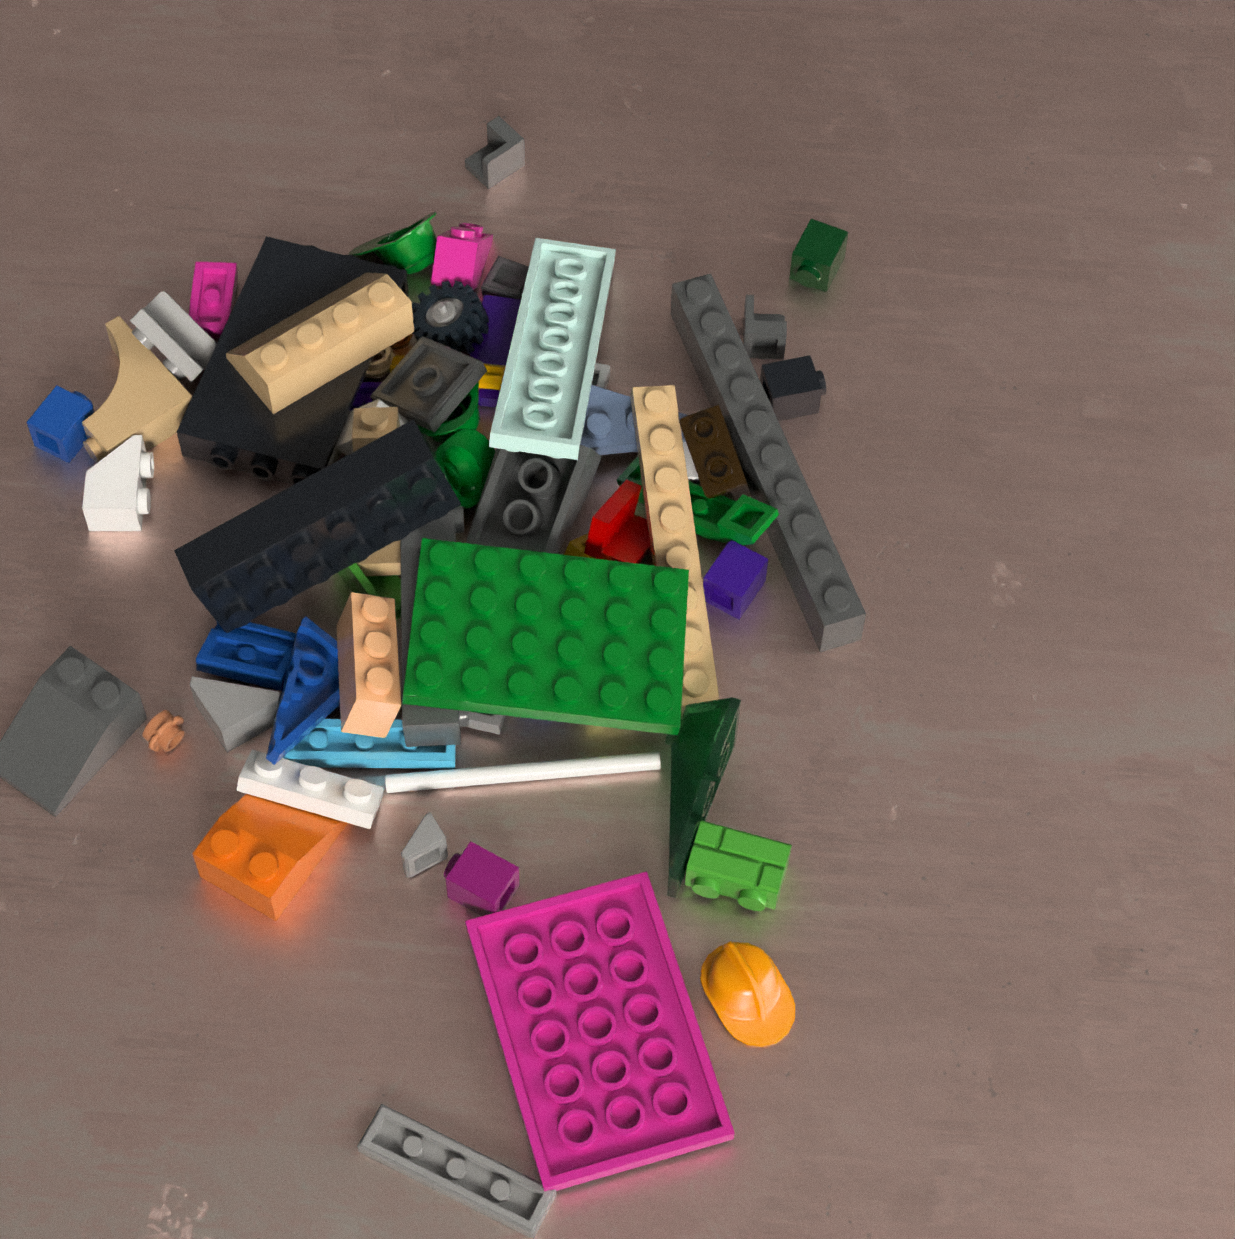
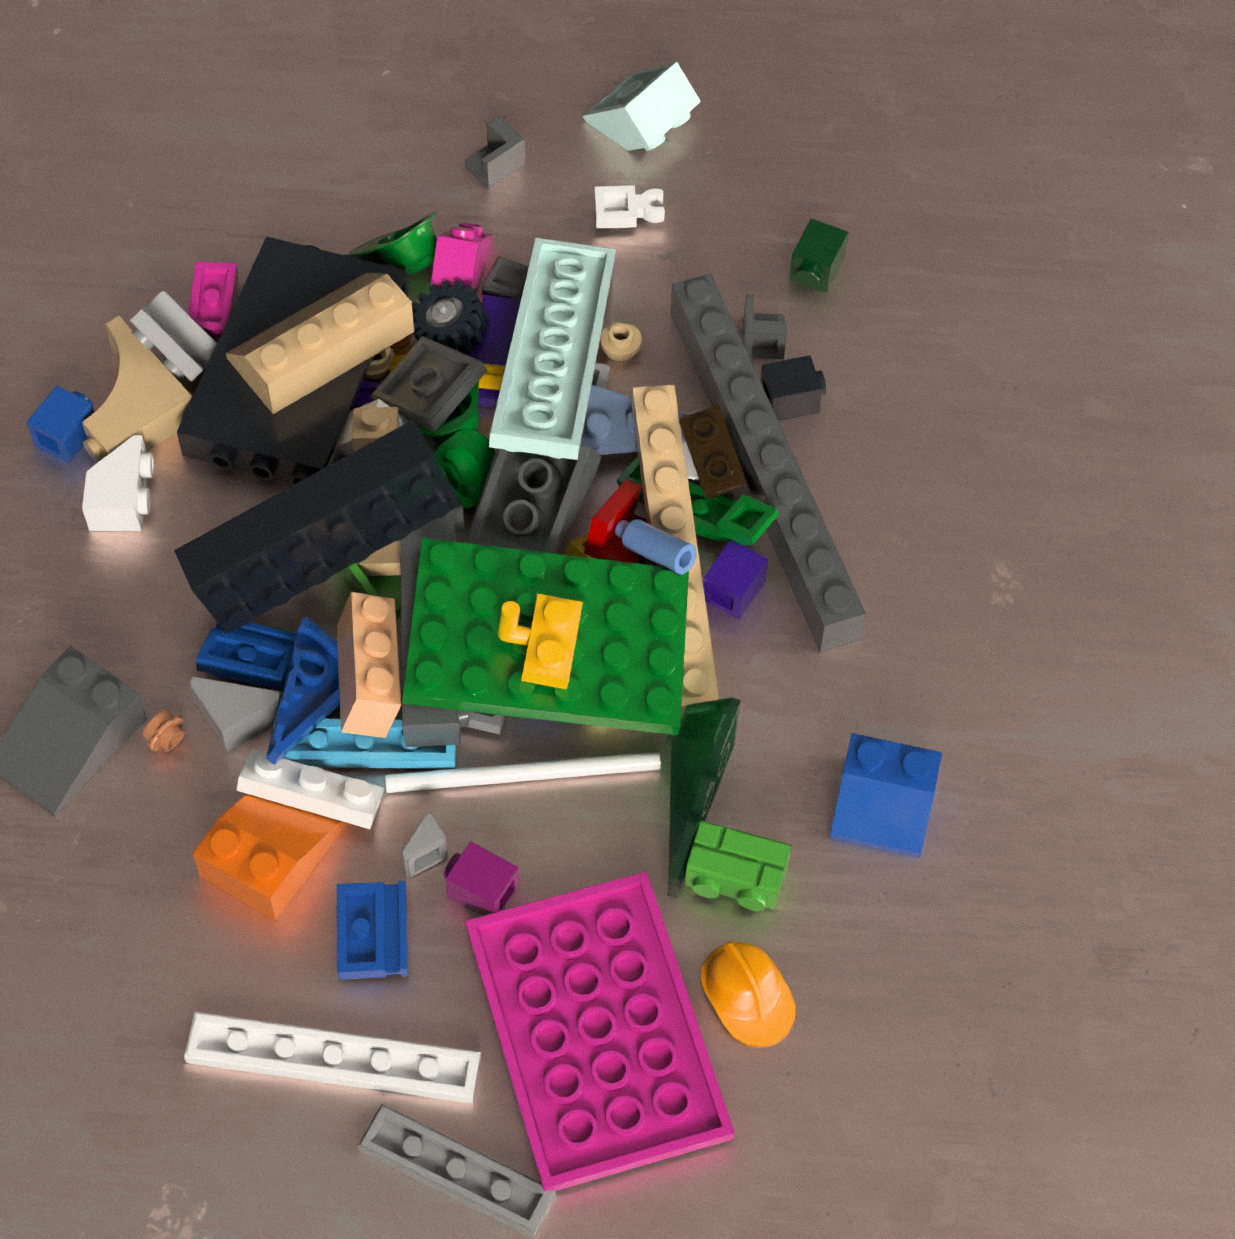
(333, 1057): none -> white tile
(371, 930): none -> blue plate
(548, 640): none -> yellow plate
(620, 349): none -> tan plate
(621, 206): none -> white plate
(644, 107): none -> light aqua slope
(656, 545): none -> medium blue cylinder
(886, 795): none -> blue slope

